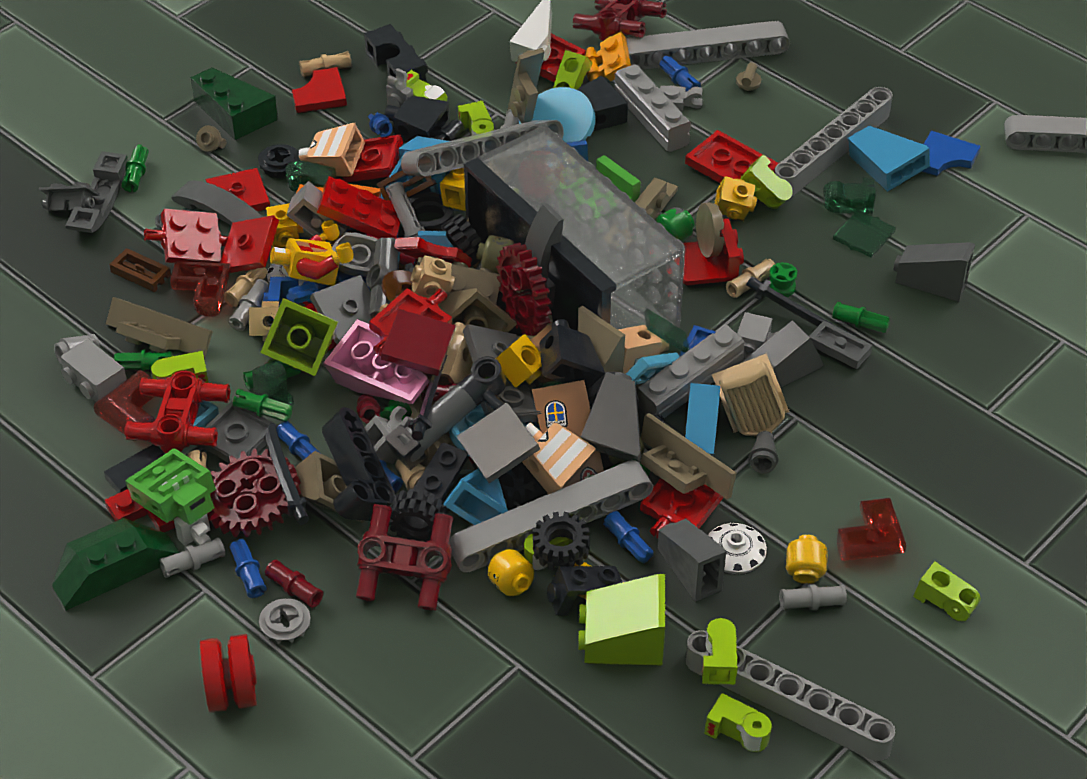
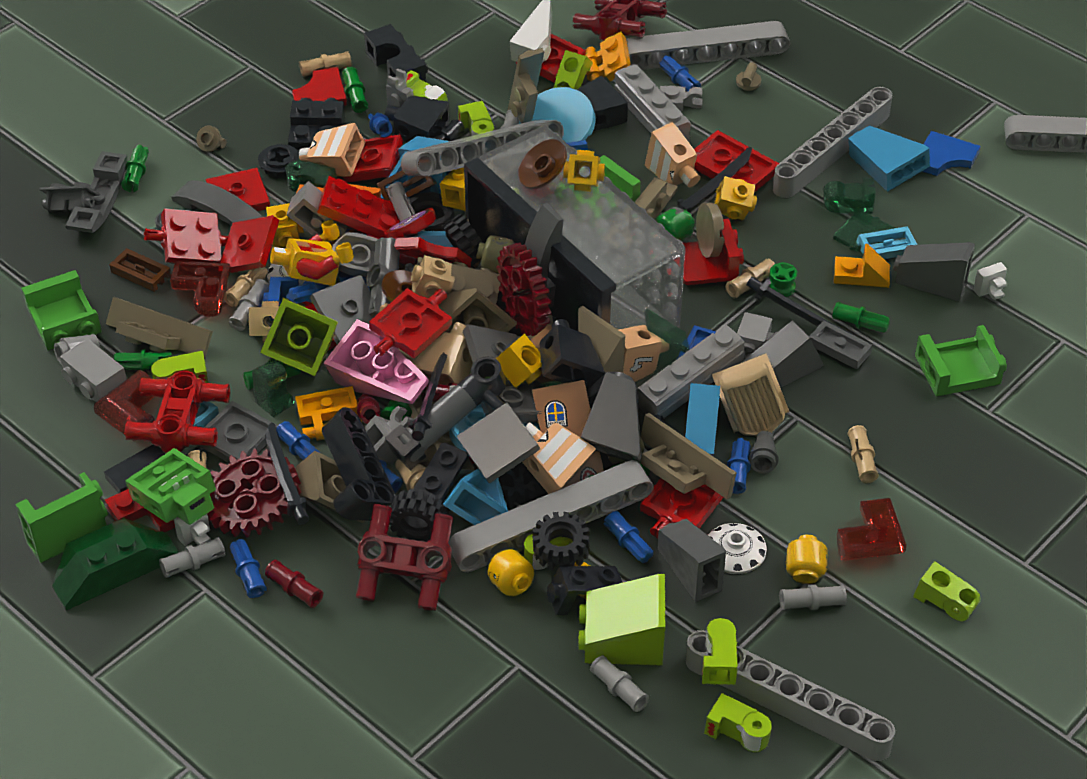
(60, 309): none -> bright green panel
(62, 520): none -> bright green panel
(227, 673): red wheel -> none
(233, 103): dark green wedge -> none
(262, 405): green axle -> none
(293, 610): light grey gear -> none
(311, 117): none -> black plate
(322, 407): none -> light orange plate
(354, 89): none -> green pin
(412, 224): none -> red tile
(418, 342): dark red tile -> none
(542, 164): none -> reddish brown dish
(583, 159): none -> yellow brick
(619, 683): none -> light grey pin
(650, 366): medium azure tile -> none
(672, 156): none -> light nougat torso
(712, 185): none -> black sword
(740, 464): none -> blue axle
(768, 186): lime leg -> none
(862, 454): none -> tan pin
(865, 271): none -> light orange slope
(889, 247): none -> medium azure tile
(961, 363): none -> bright green panel
(991, 281): none -> white tile

